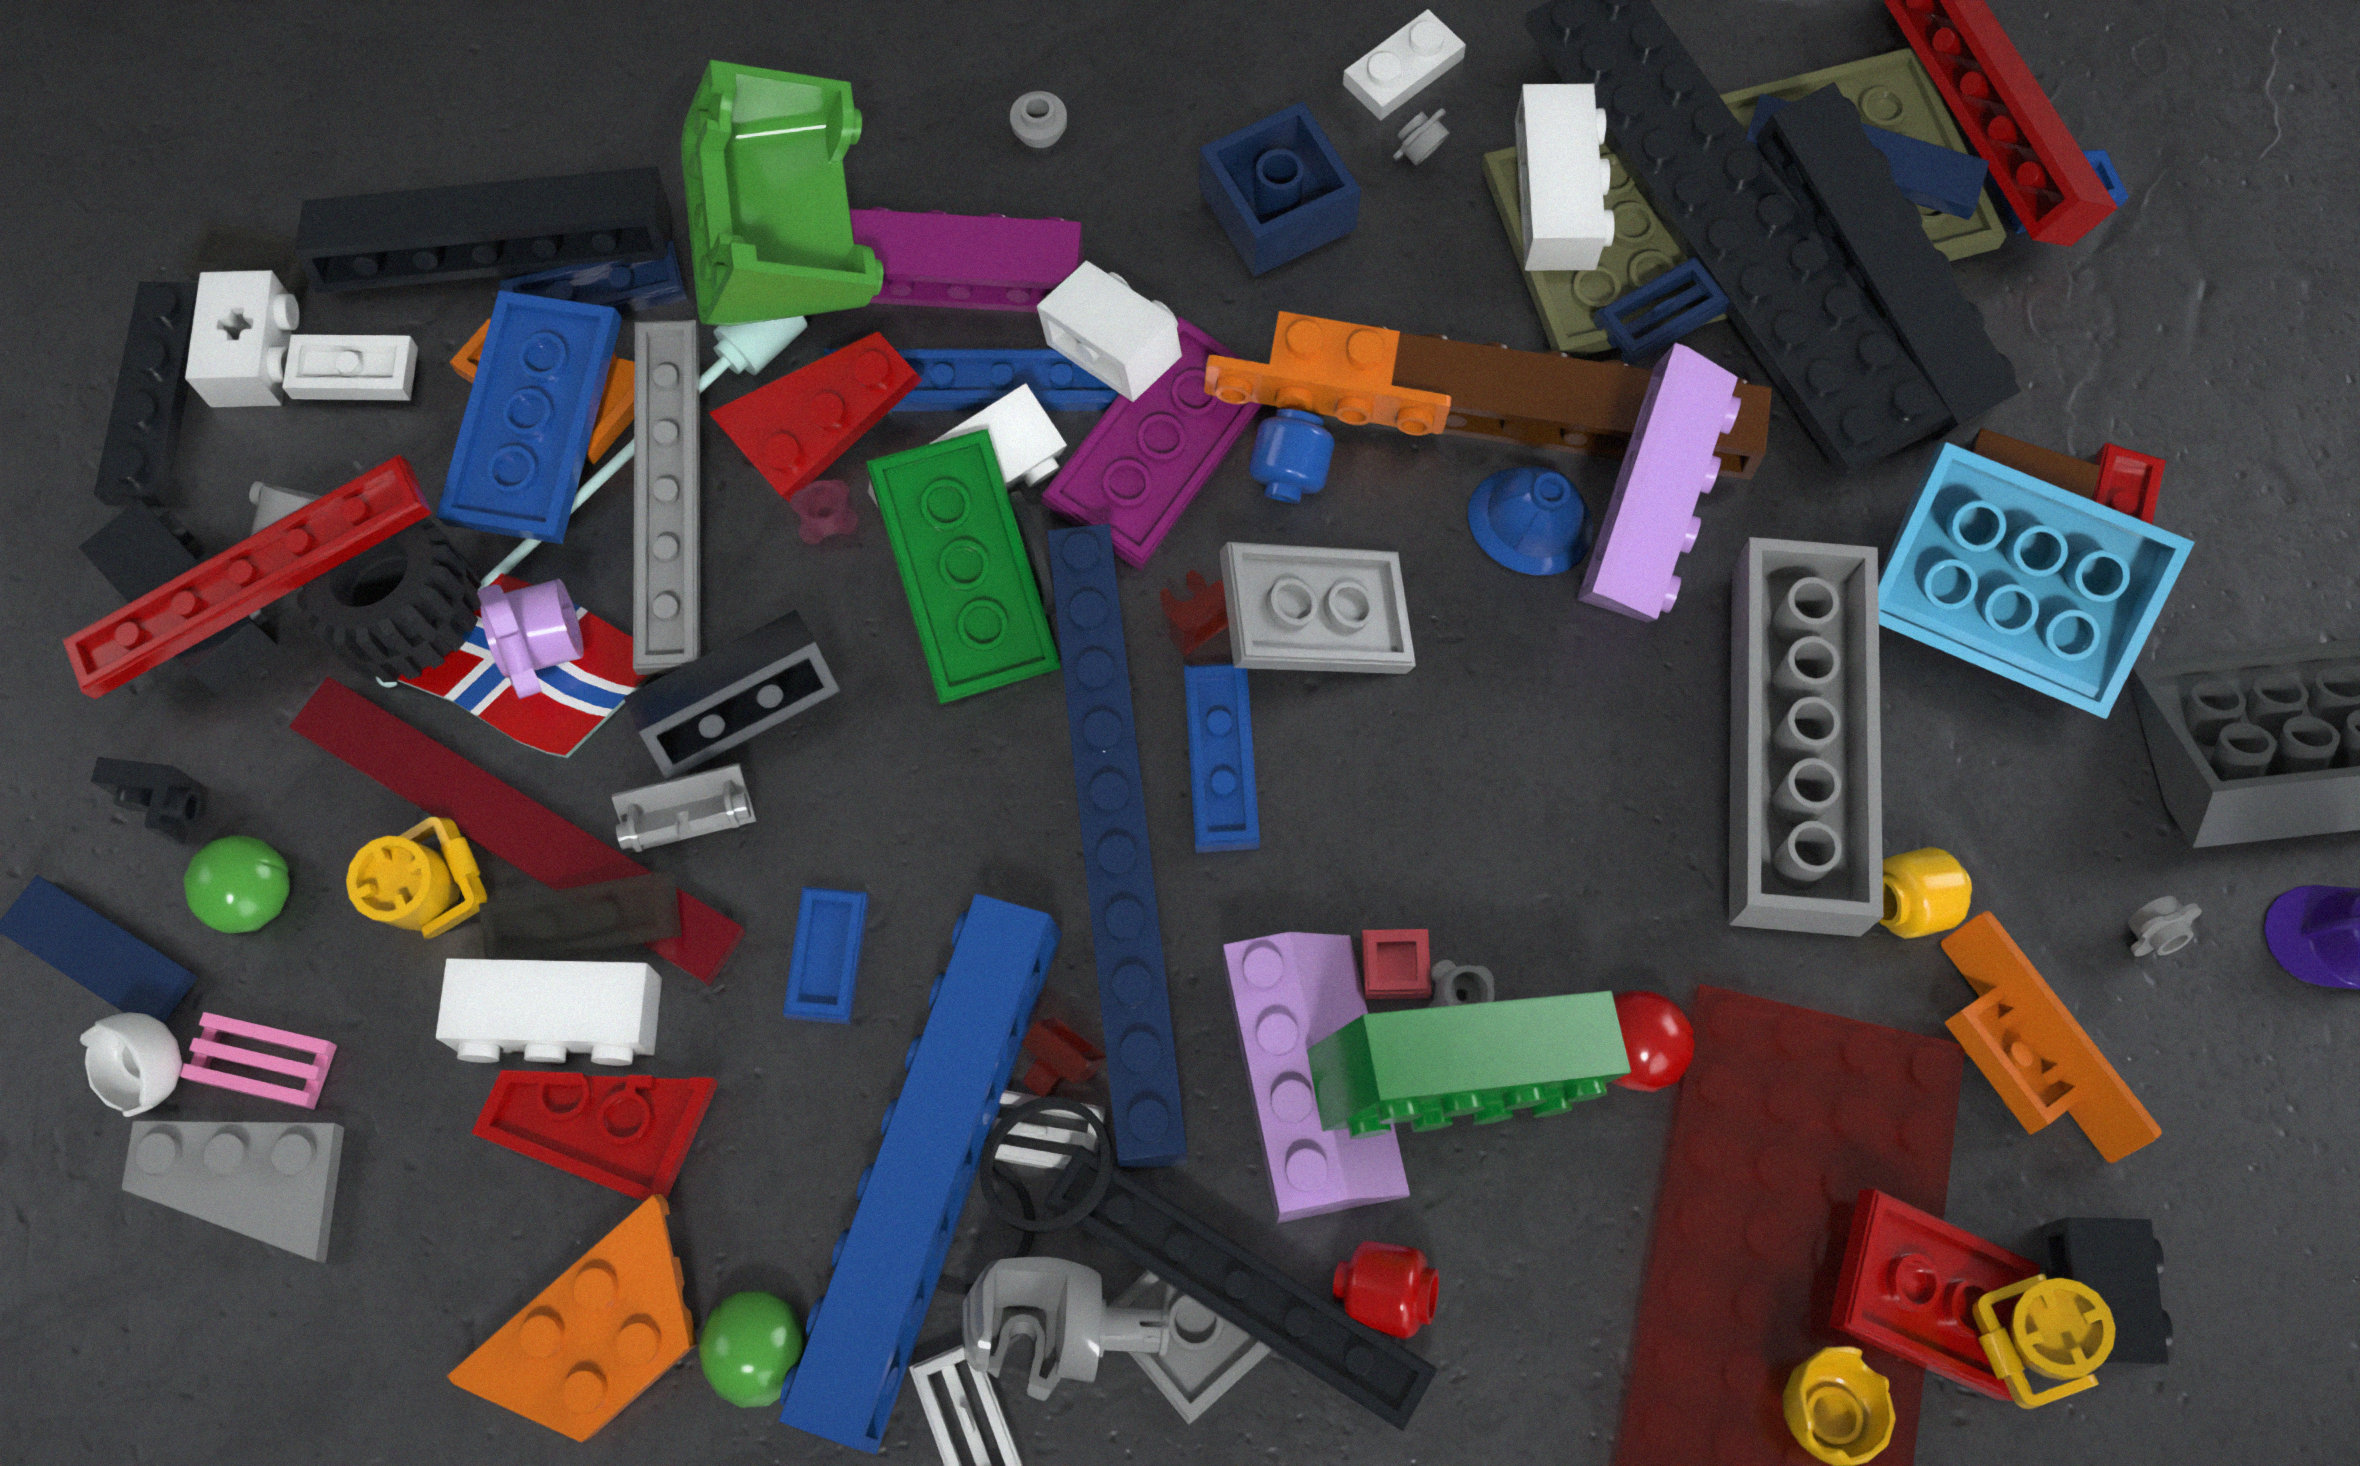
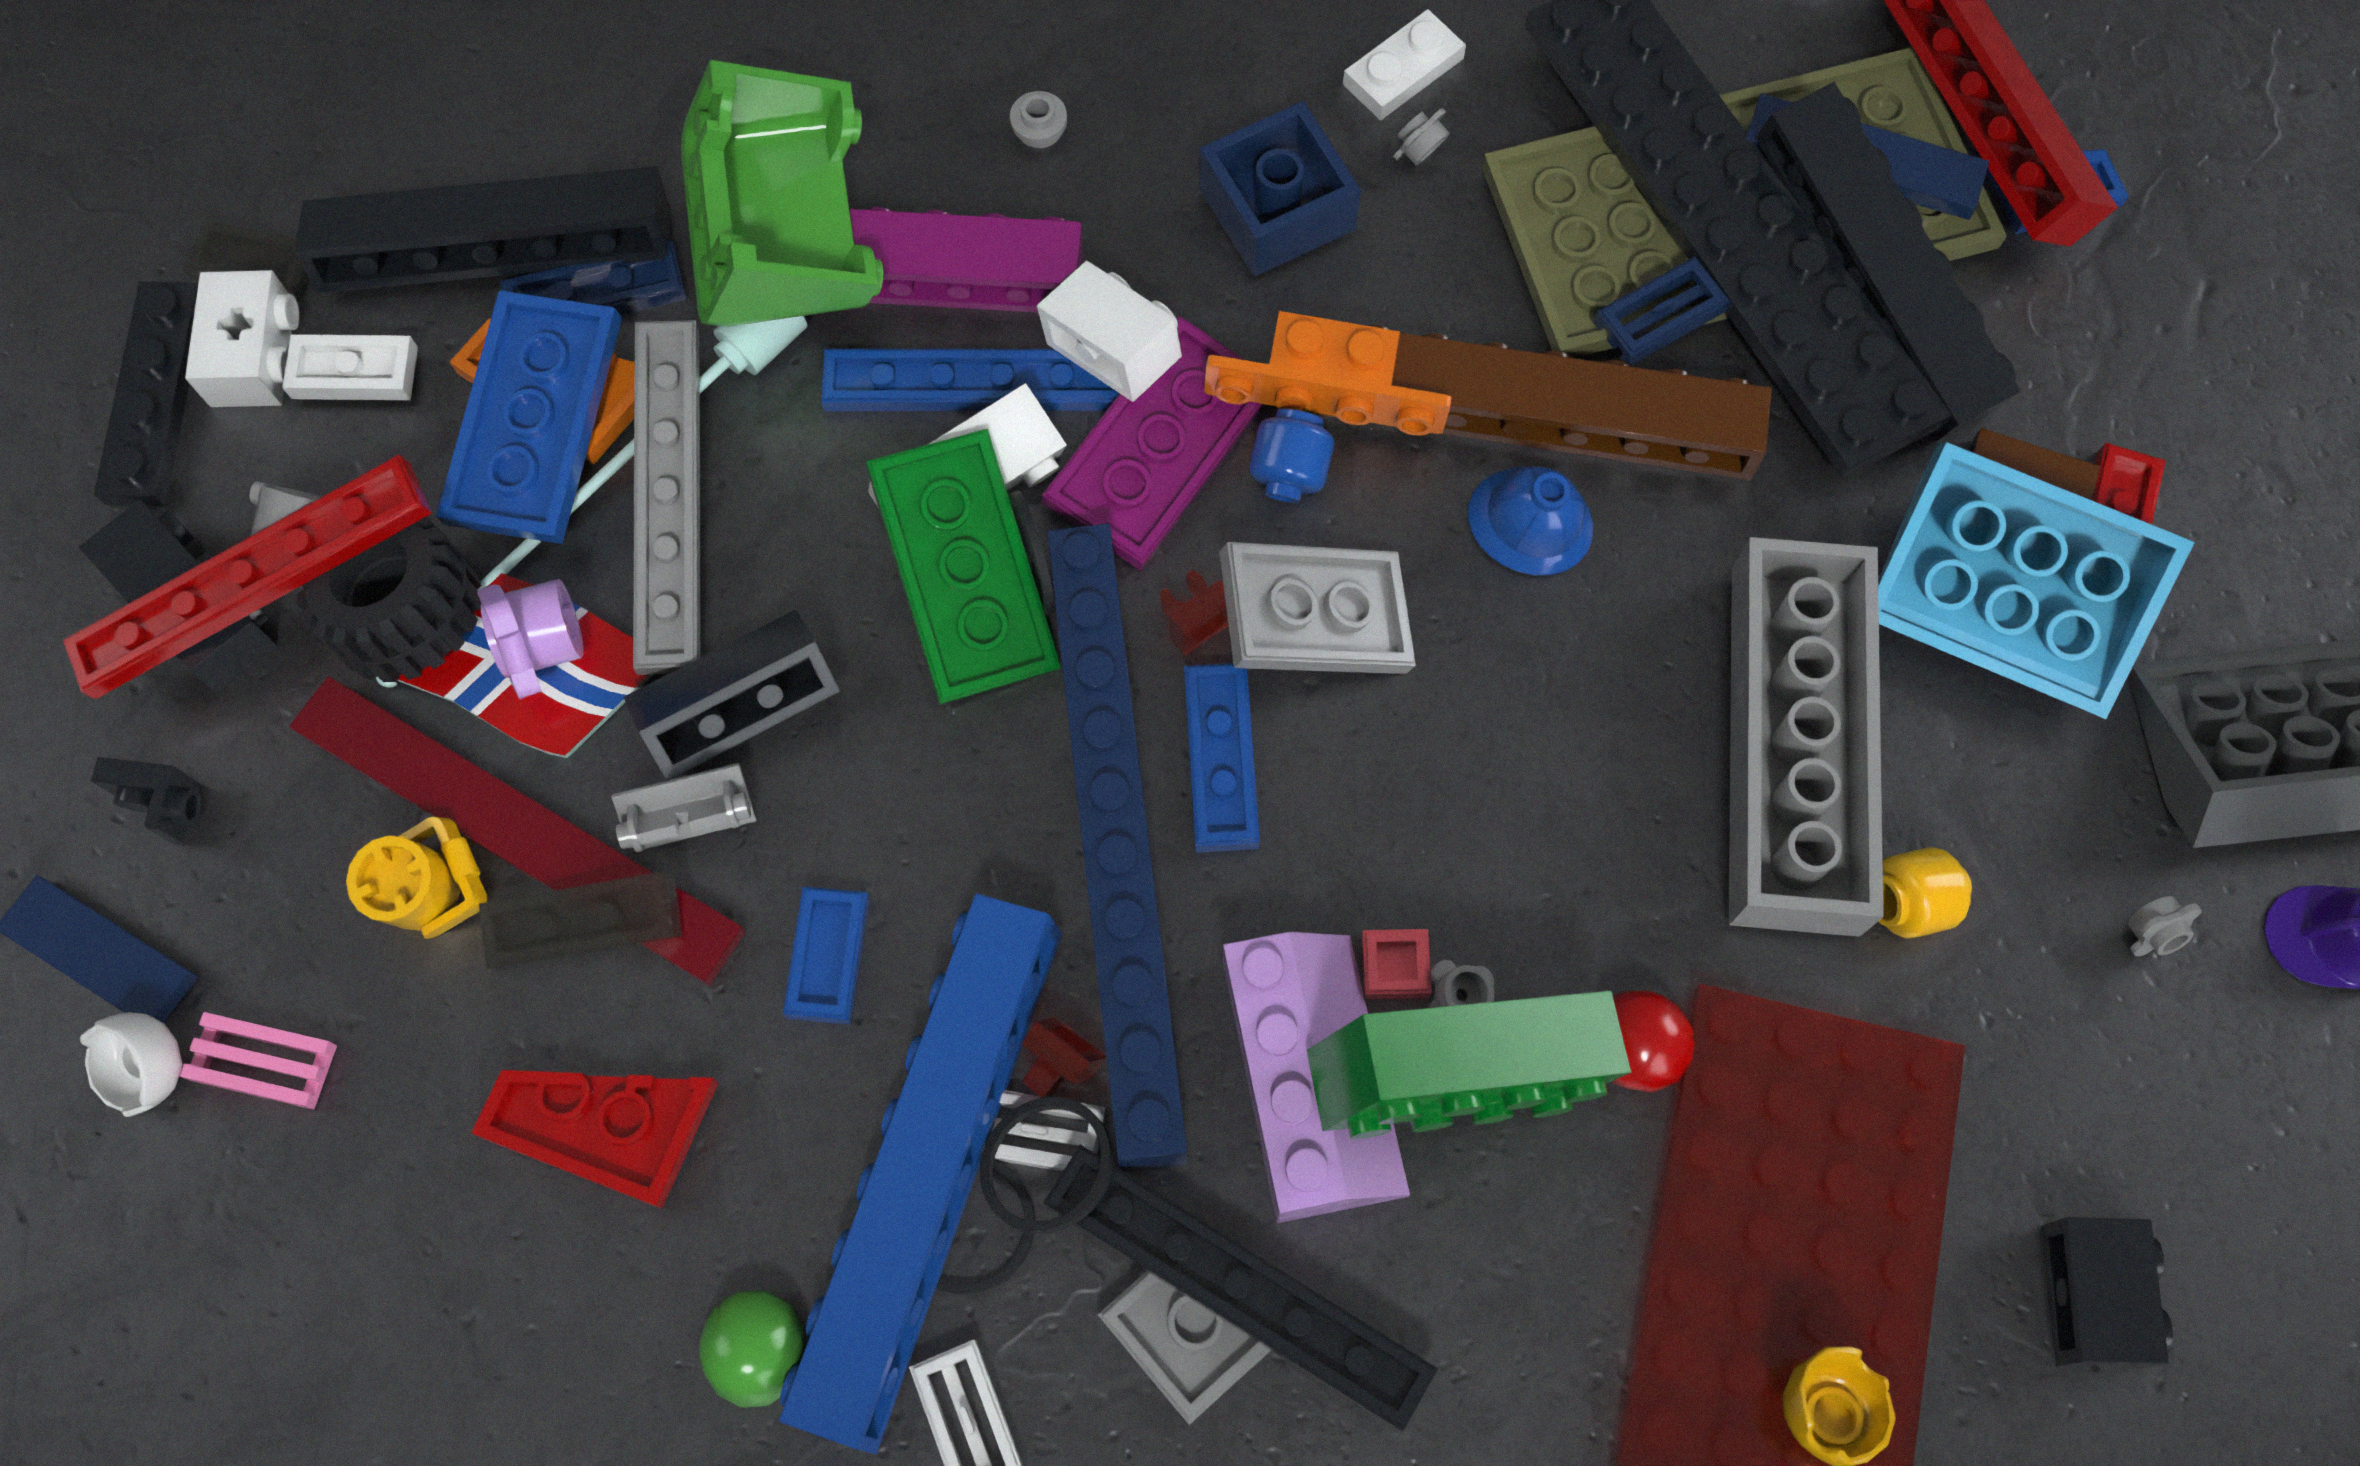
(236, 884): bright green hair -> none
(244, 1176): light grey wing -> none
(549, 1010): white brick -> none
(591, 1333): orange wing -> none
(817, 412): red wing -> none
(819, 496): clear pink plate -> none
(1061, 1312): light grey piece -> none
(1388, 1288): red head -> none
(1562, 177): white brick -> none
(1659, 486): lavender slope -> none
(1914, 1285): red tile -> none
(2036, 1047): orange bracket -> none
(2056, 1332): yellow piece -> none

